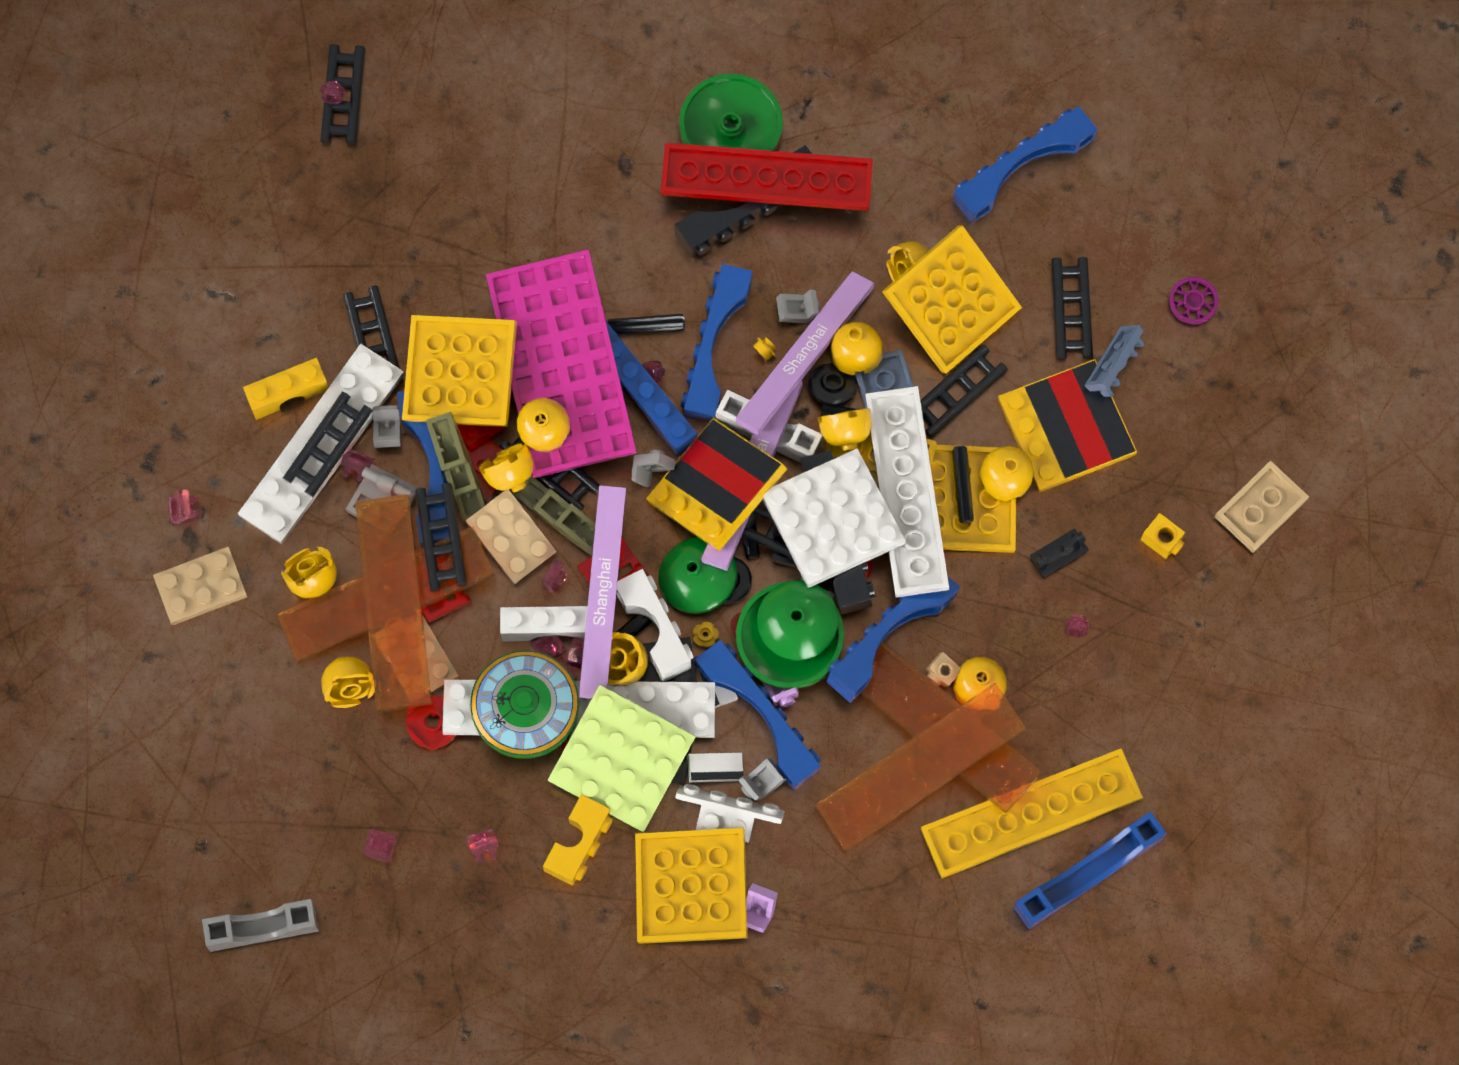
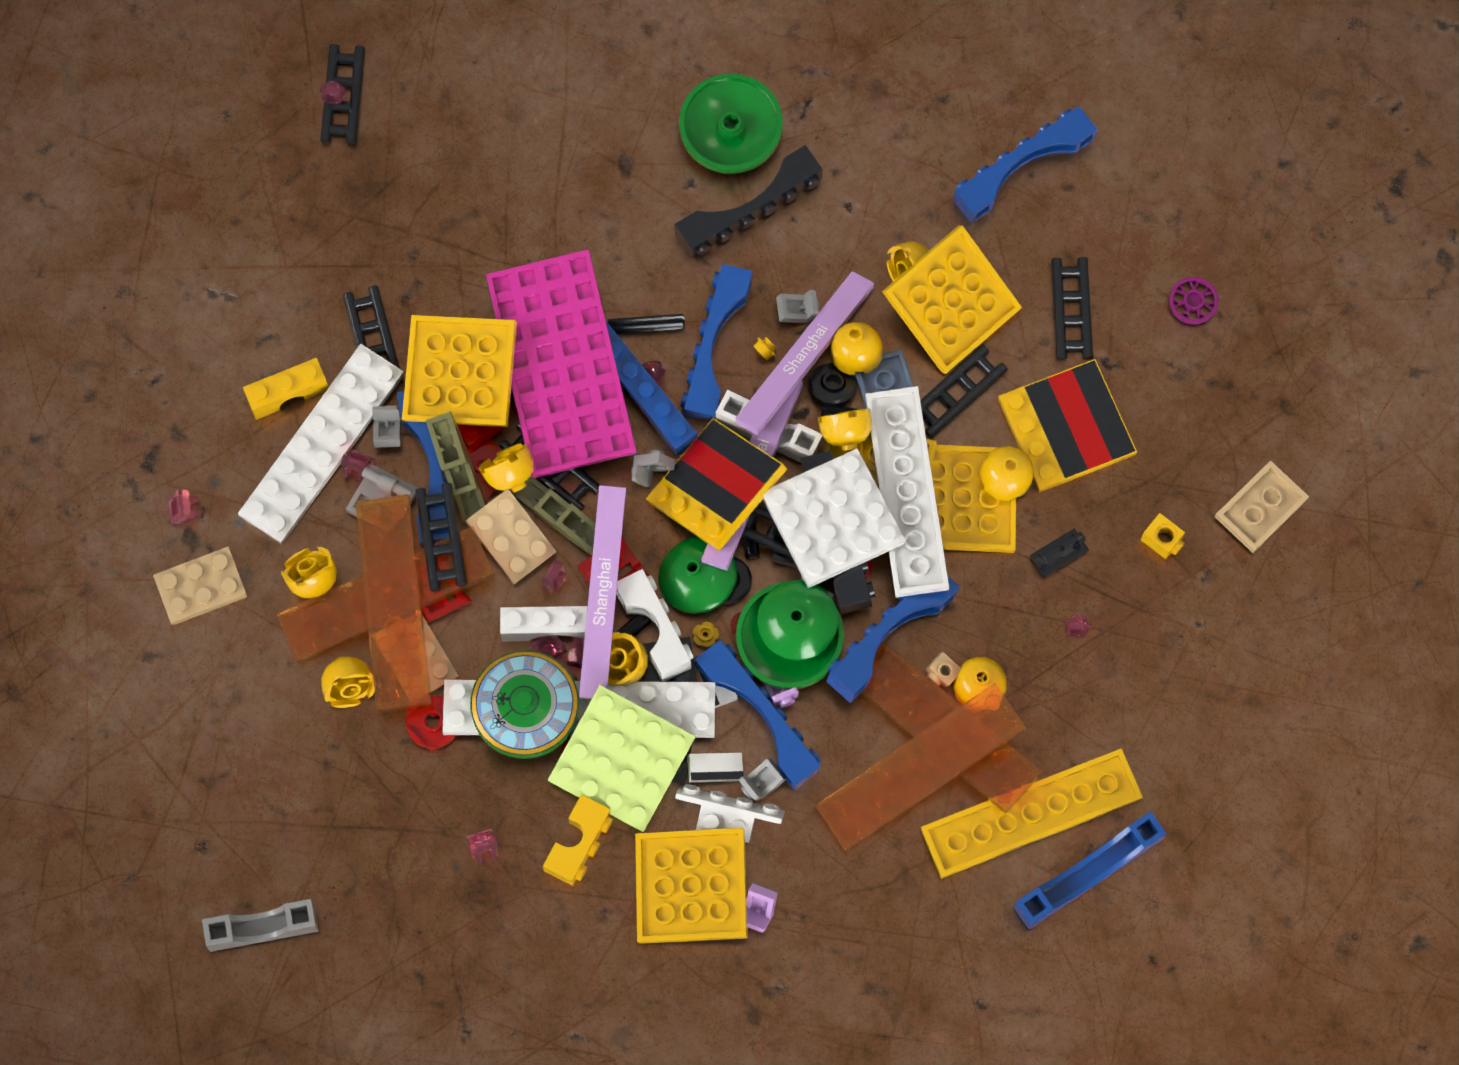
(323, 428): black bar -> none
(380, 845): clear pink tile -> none
(543, 436): yellow cylinder -> none
(766, 176): red plate -> none
(963, 484): black axle -> none
(1115, 359): sand blue plate -> none

